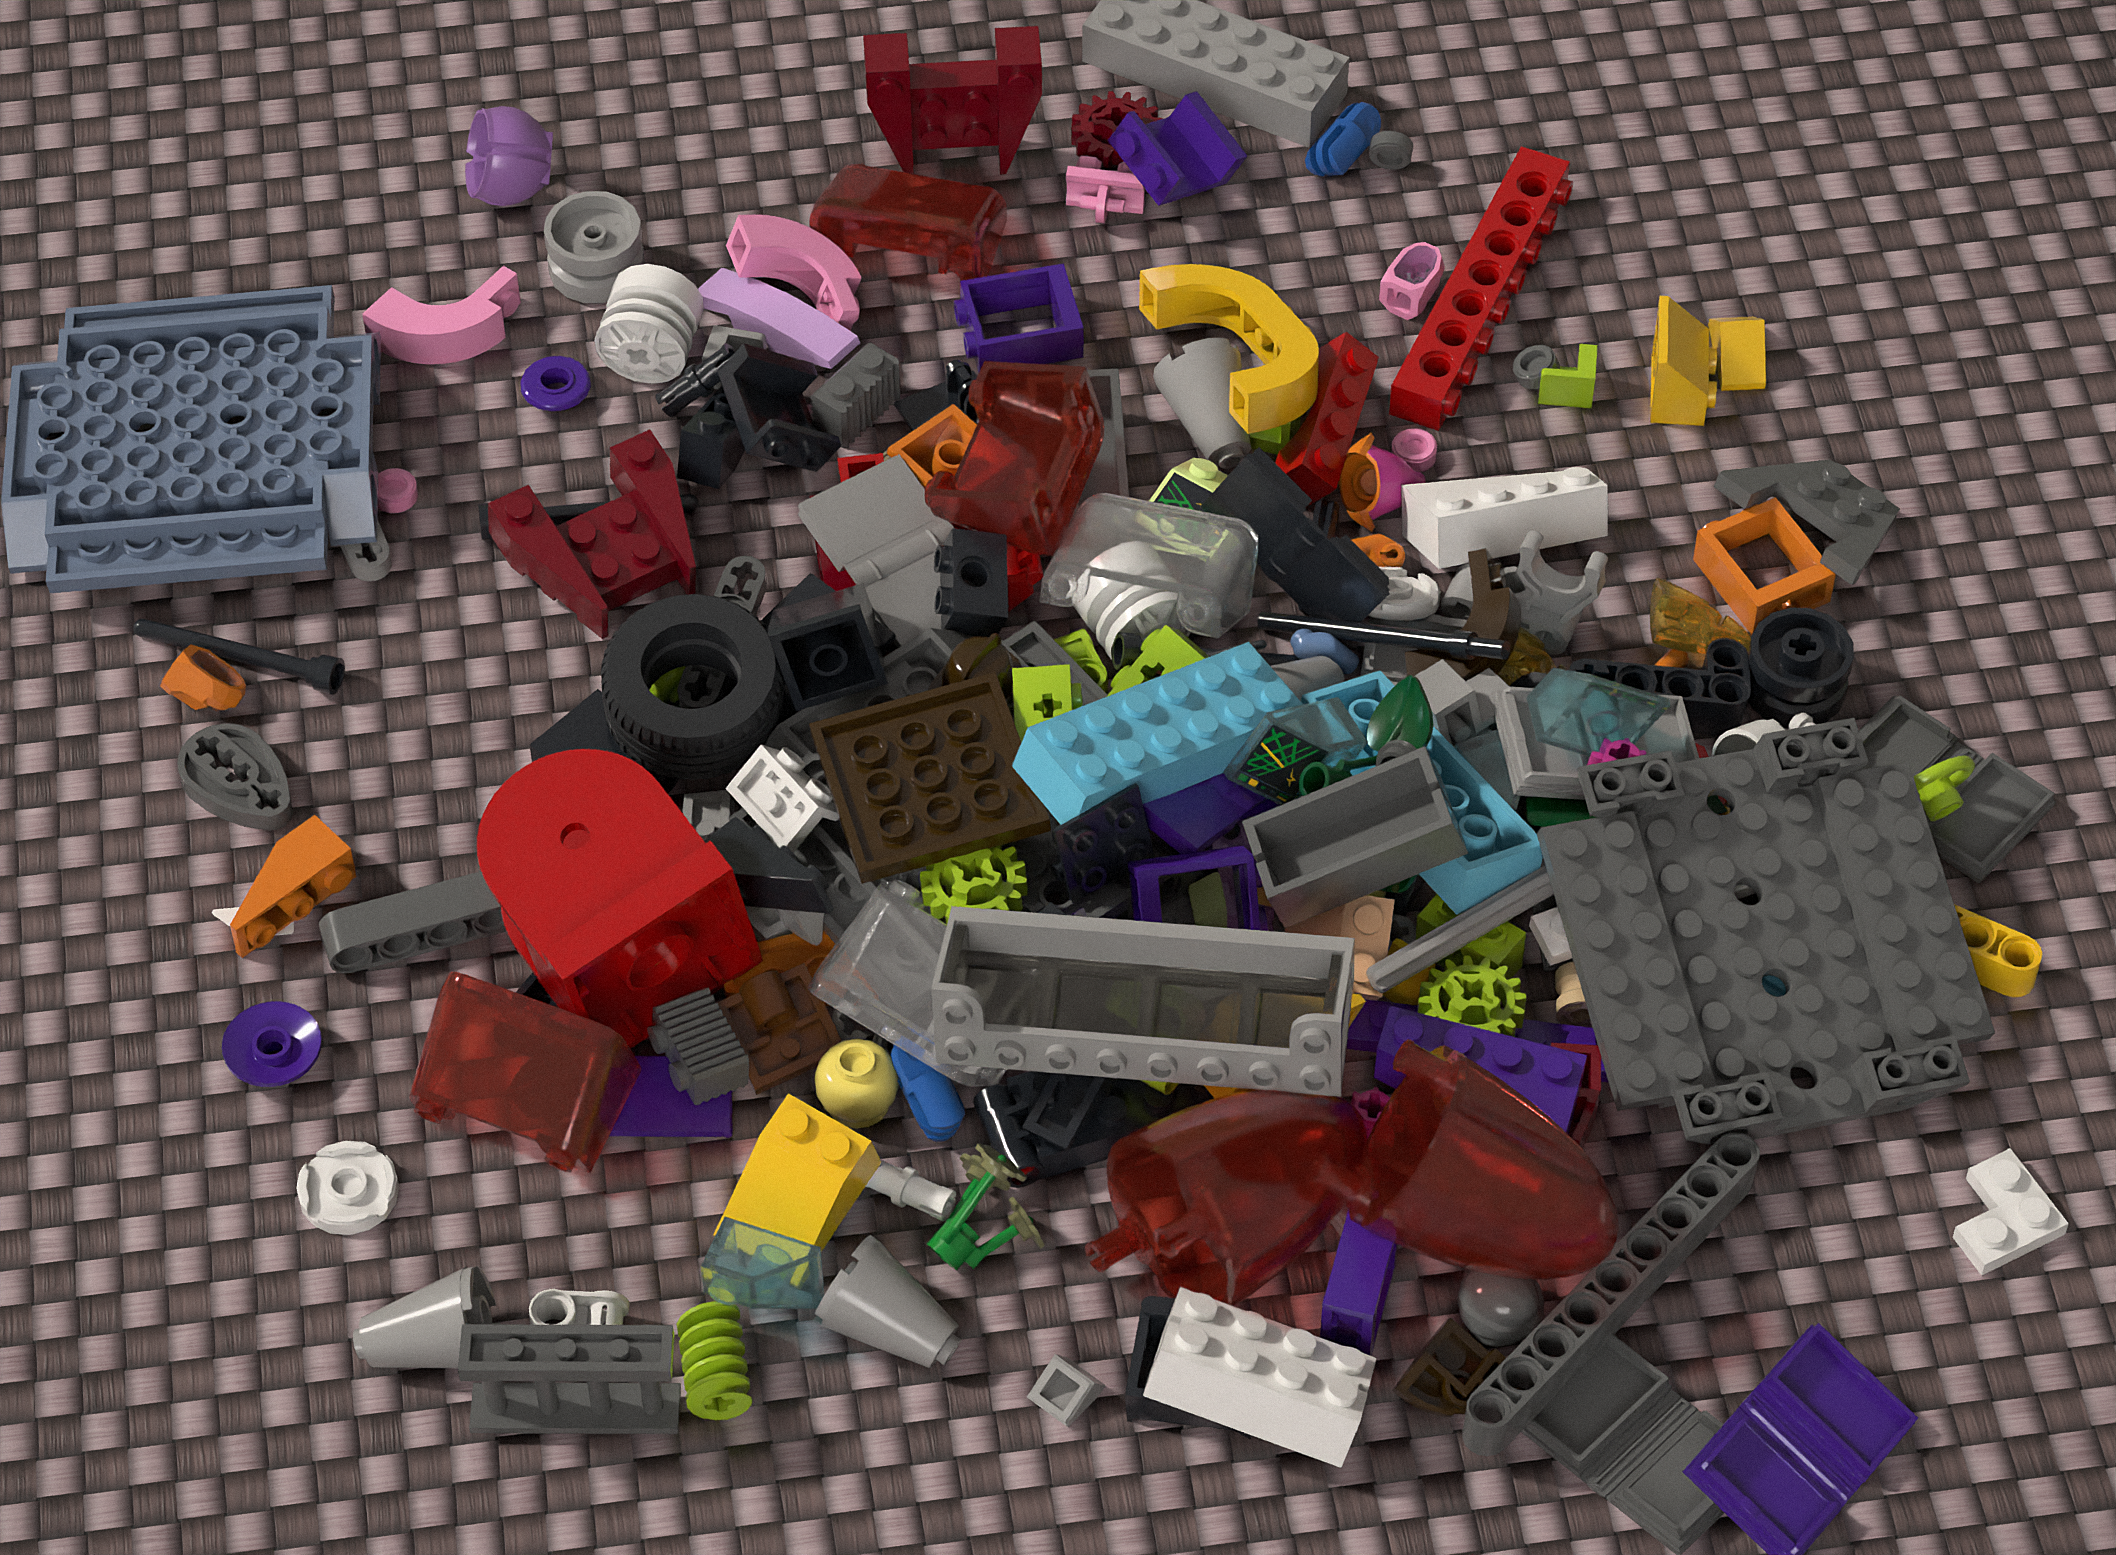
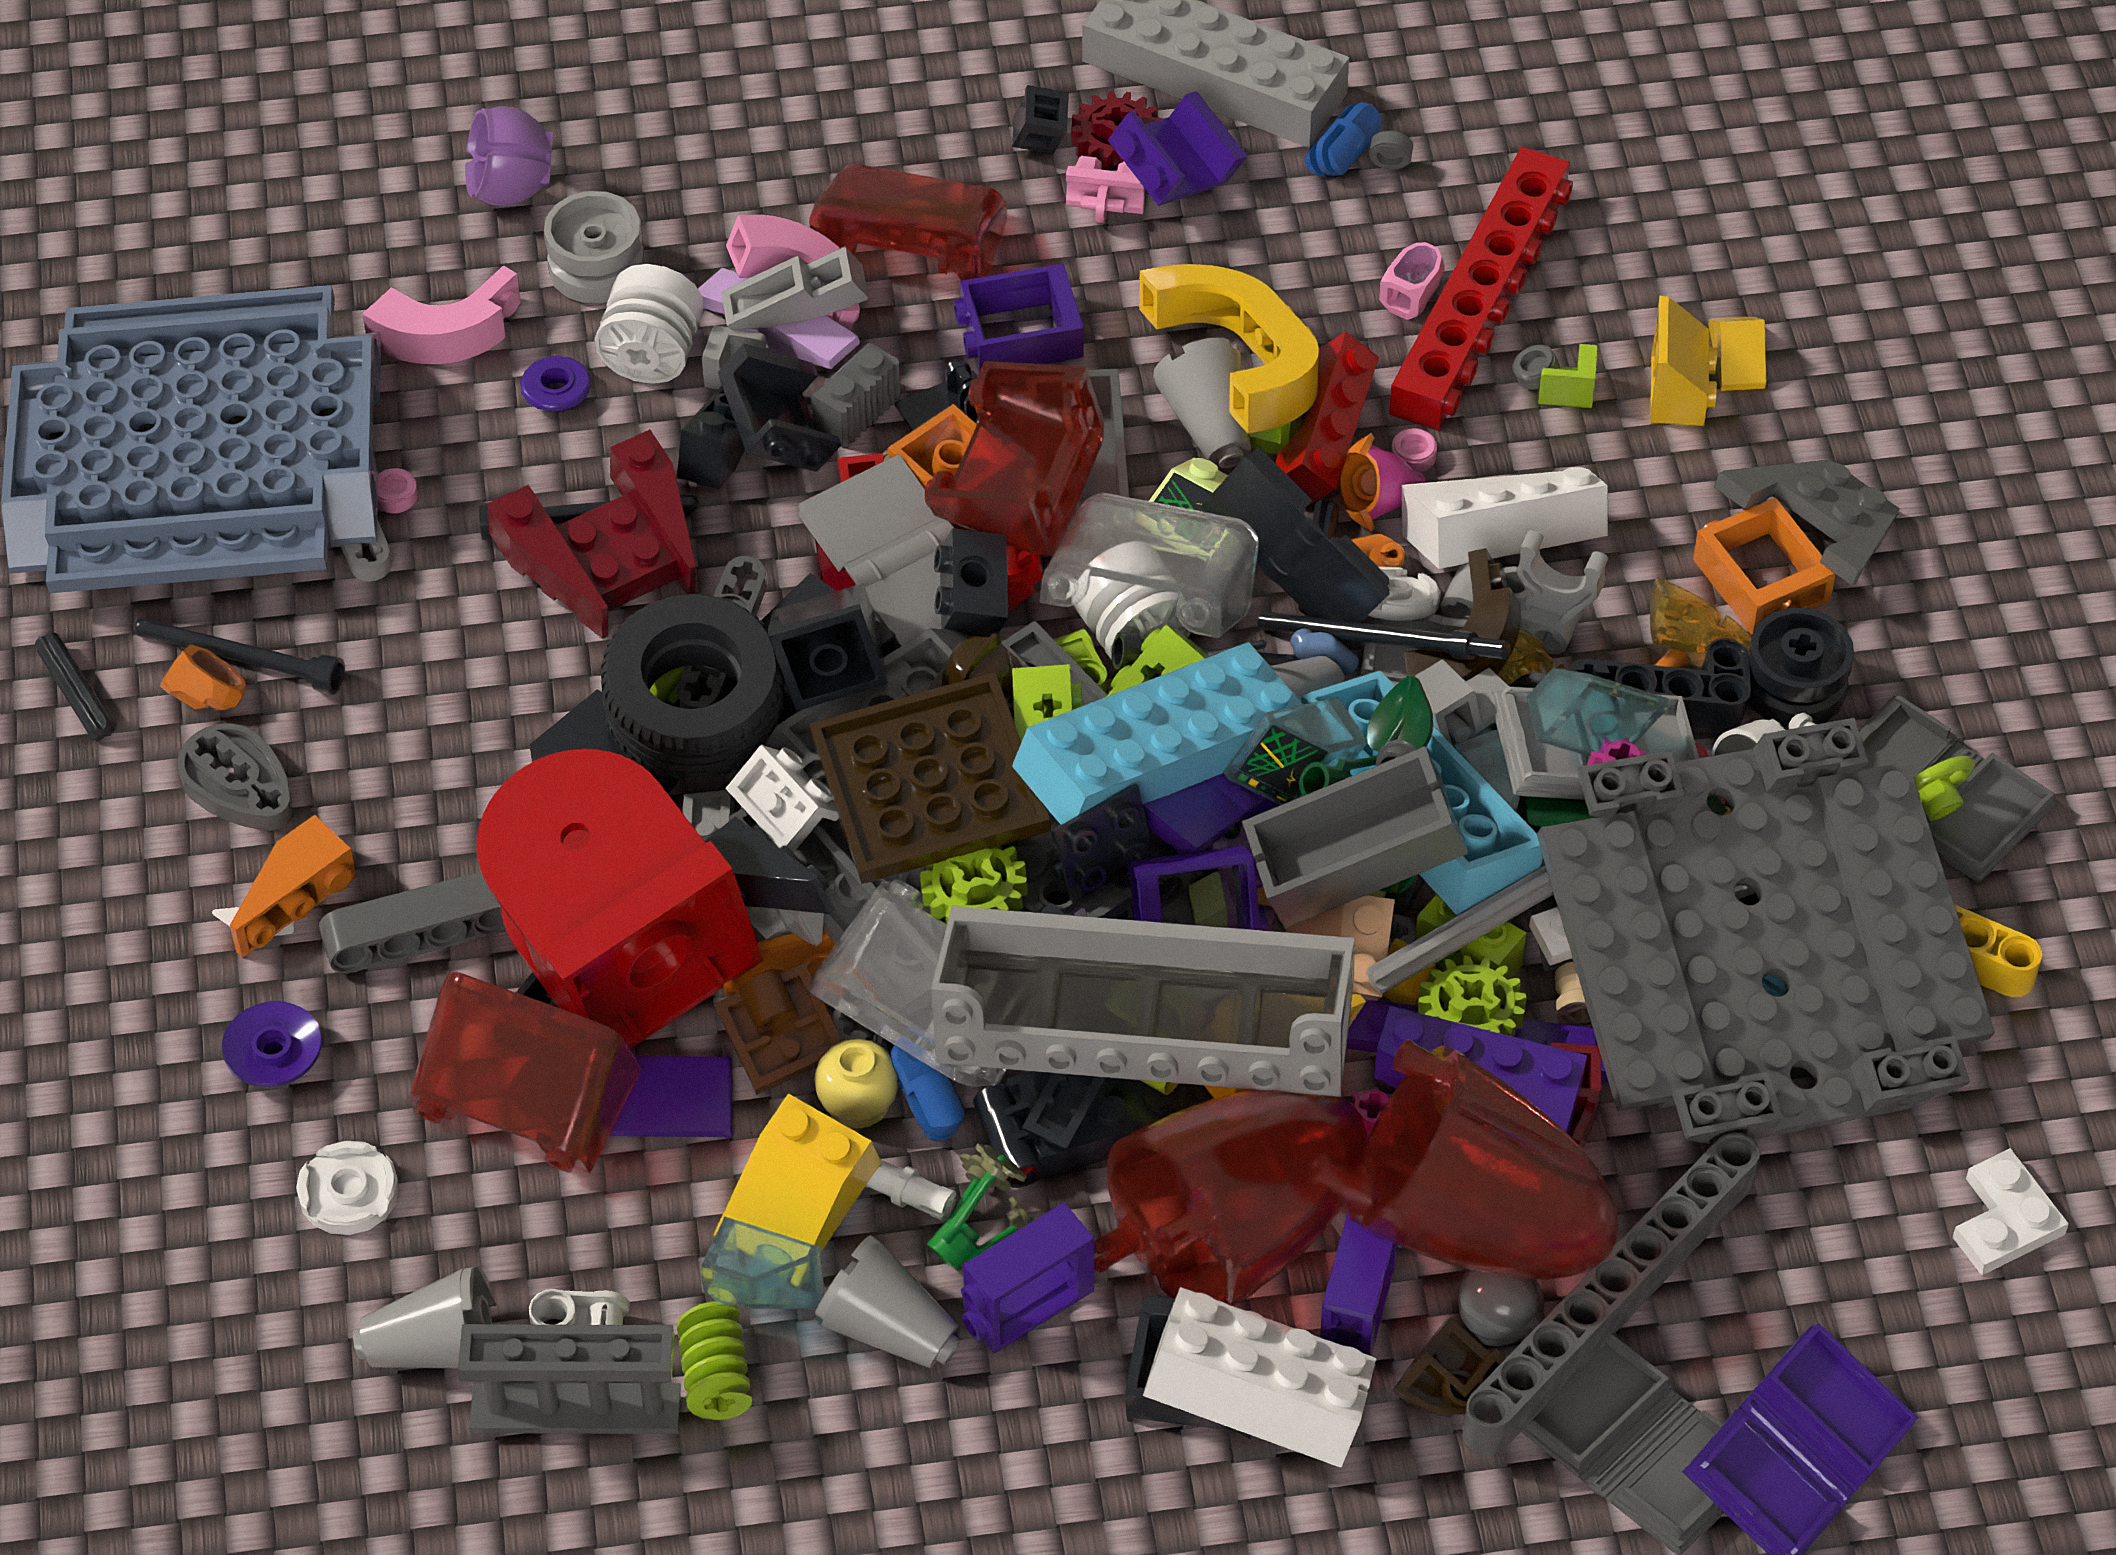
(74, 686): none -> black axle
(697, 382): black pin -> none
(699, 1045): dark grey brick -> none
(796, 292): none -> light grey slope
(954, 101): dark red wedge -> none
(1028, 1278): none -> dark purple window
(1040, 120): none -> black brick
(1065, 1389): light grey slope -> none

